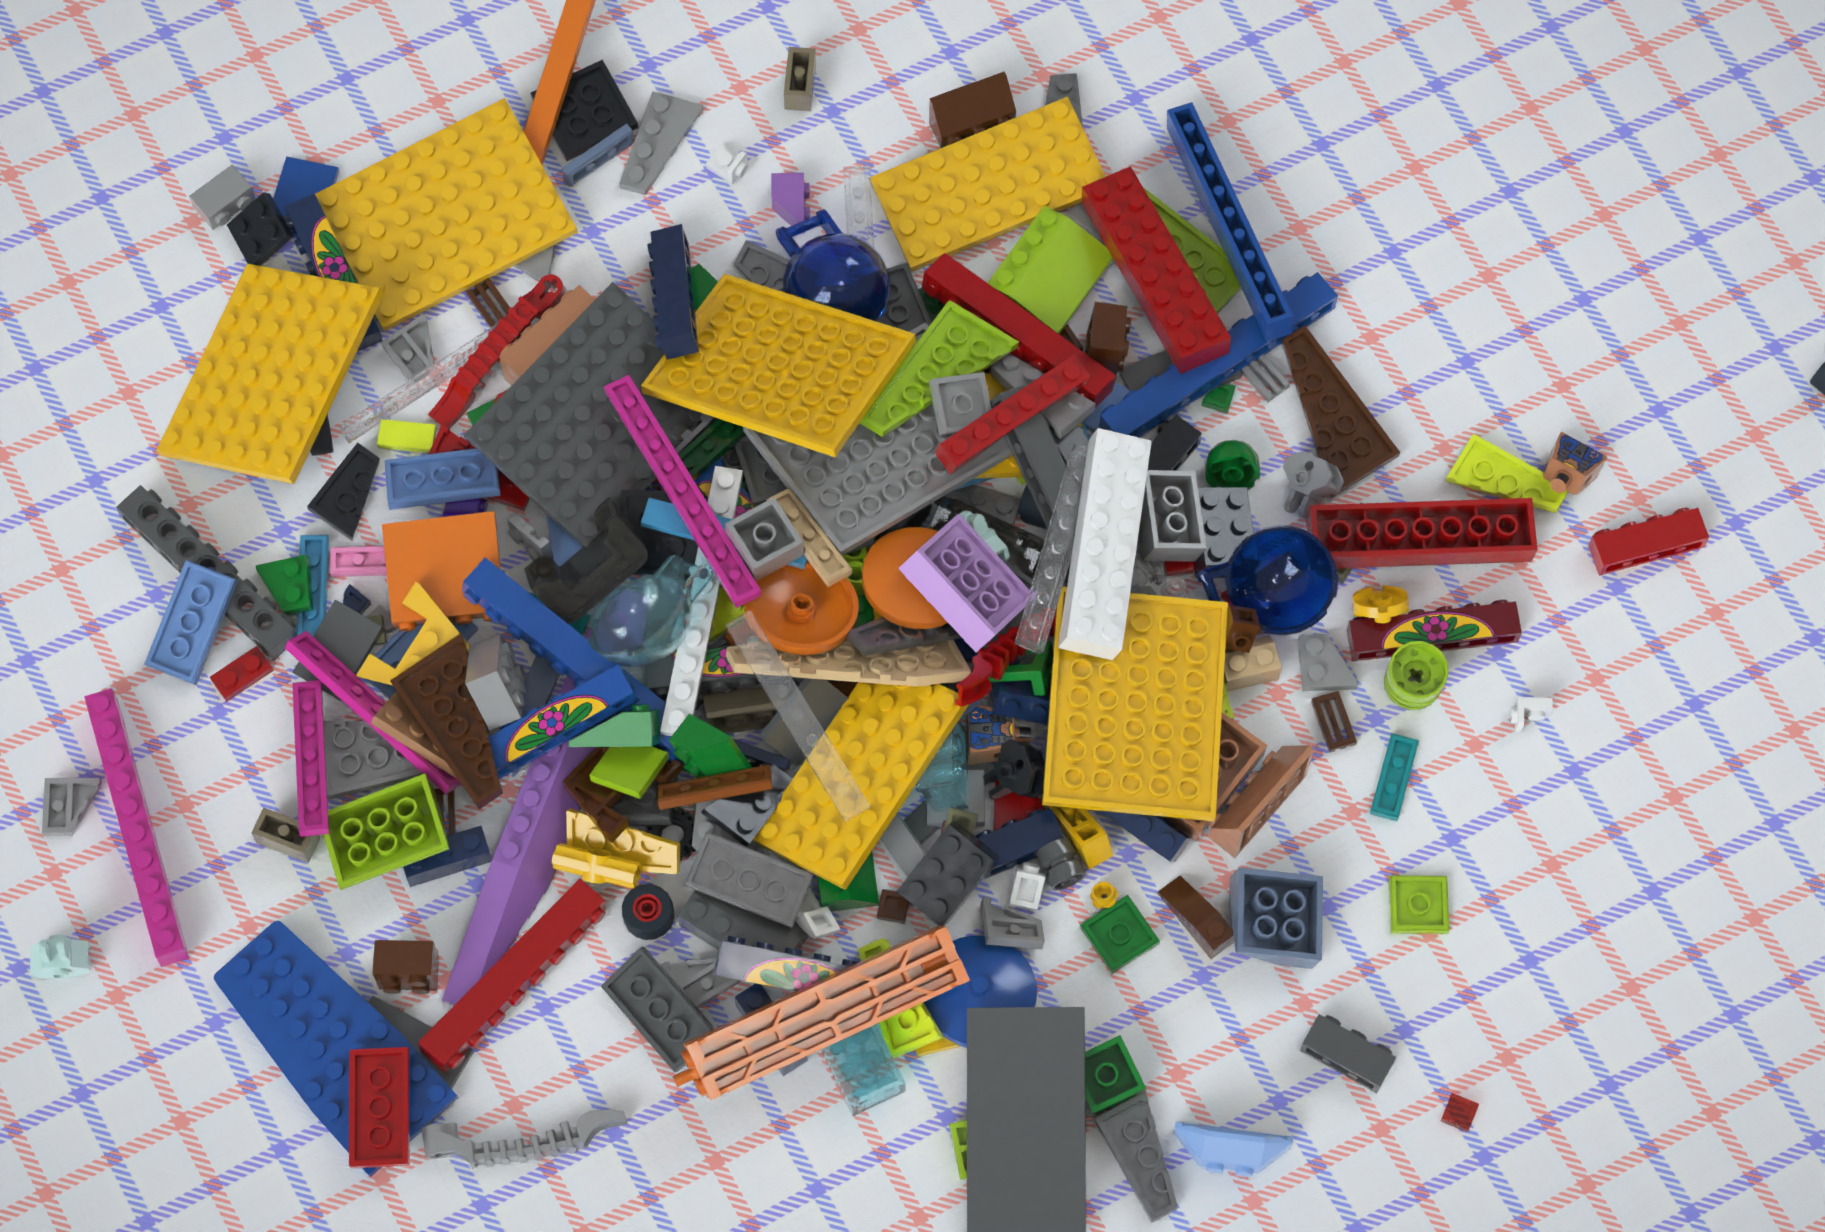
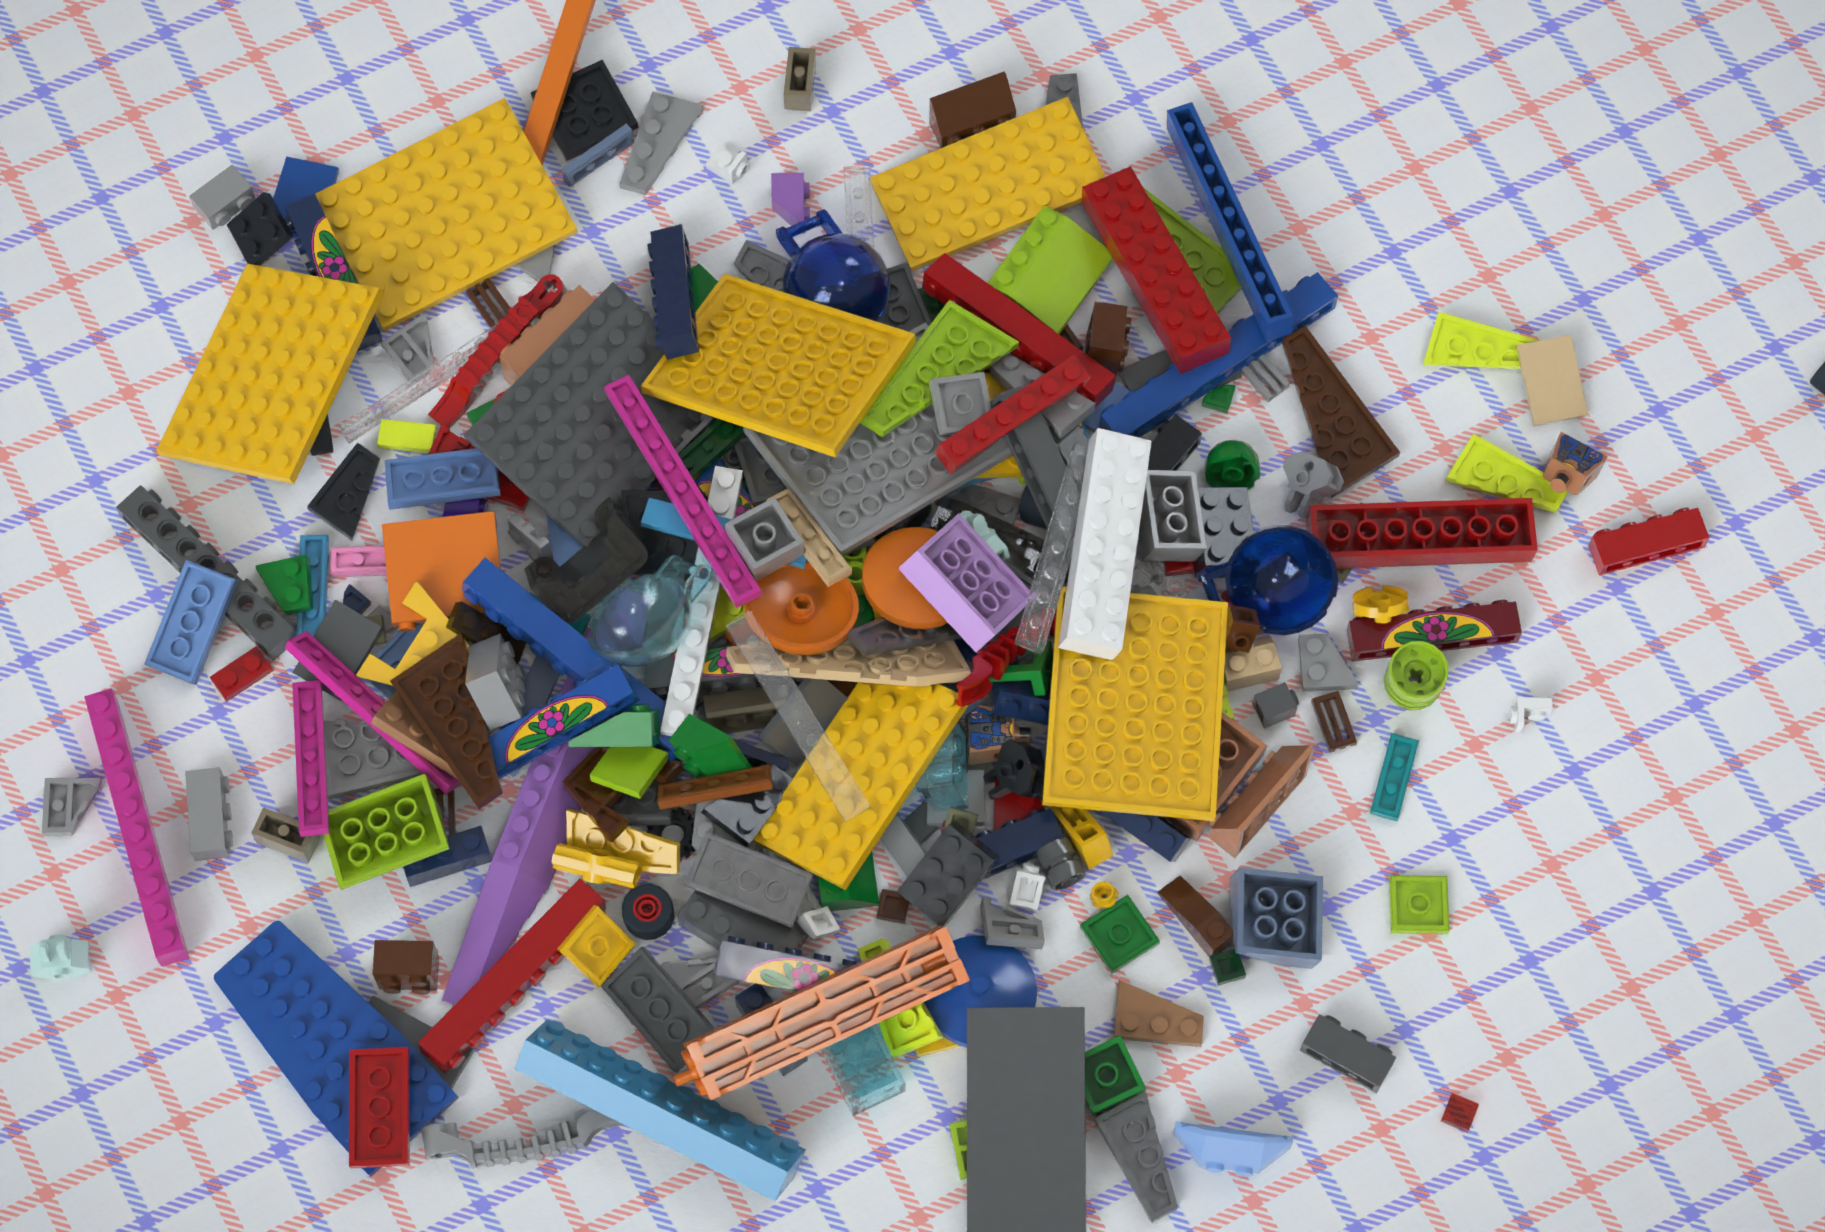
(208, 814): none -> light grey brick
(478, 627): none -> dark brown plate
(596, 946): none -> yellow tile
(660, 1109): none -> brick
(1154, 1019): none -> medium nougat wing
(1227, 967): none -> dark green plate
(1275, 704): none -> dark grey brick
(1472, 344): none -> neon yellow wing
(1552, 380): none -> tan tile

